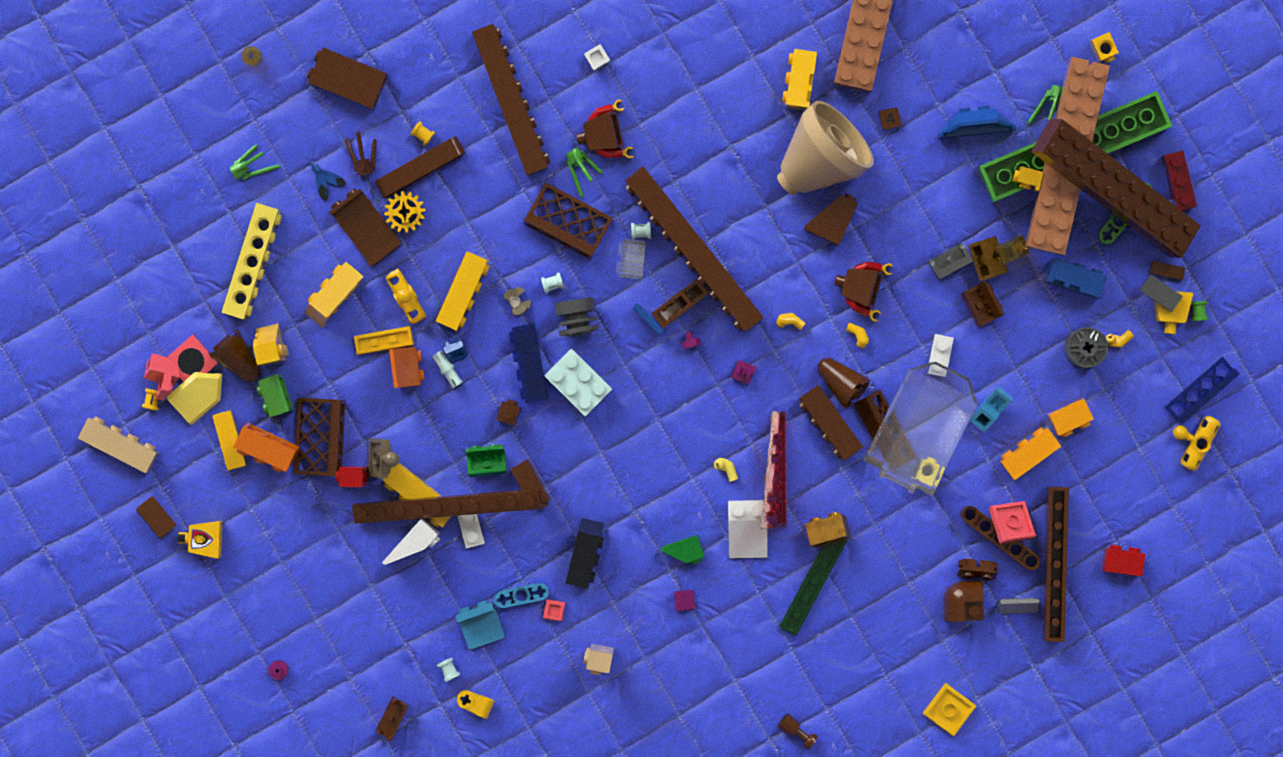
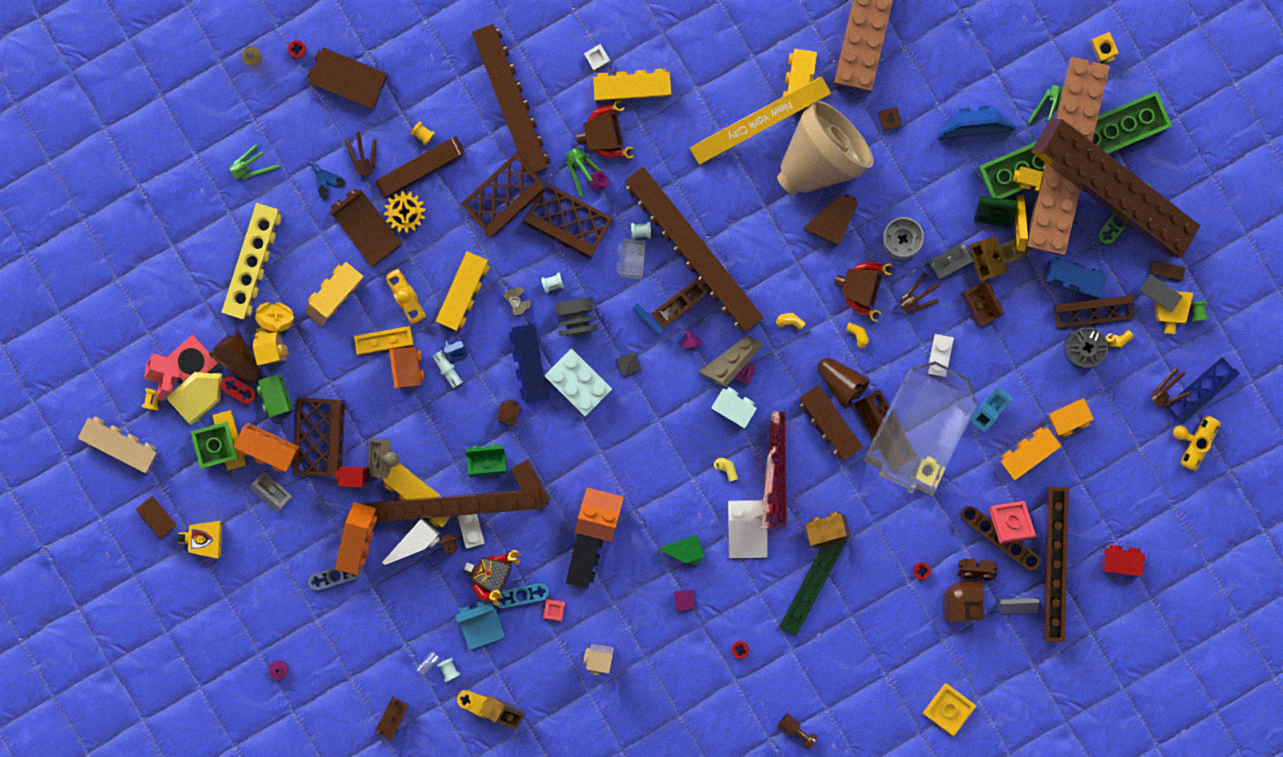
(213, 445): none -> bright green slope
(240, 386): none -> red beam
(270, 492): none -> light grey slope
(274, 316): none -> yellow tile
(301, 53): none -> red bush
(323, 584): none -> sand blue beam
(356, 538): none -> orange brick
(428, 663): none -> clear pin
(449, 543): none -> reddish brown hinge
(491, 575): none -> torso
(502, 712): none -> pearl gold brick
(512, 210): none -> reddish brown fence
(599, 181): none -> magenta tile
(599, 514): none -> orange slope
(629, 364): none -> dark grey slope
(632, 86): none -> yellow brick
(731, 362): none -> dark tan wing
(733, 407): none -> light aqua brick
(745, 646): none -> red bush
(760, 120): none -> yellow tile
(898, 228): none -> light grey wheel
(910, 303): none -> reddish brown plant
(926, 574): none -> red bush
(995, 211): none -> dark green tile
(1021, 224): none -> yellow tile
(1094, 304): none -> reddish brown fence
(1160, 394): none -> reddish brown plant
(1179, 180): dark red brick -> none

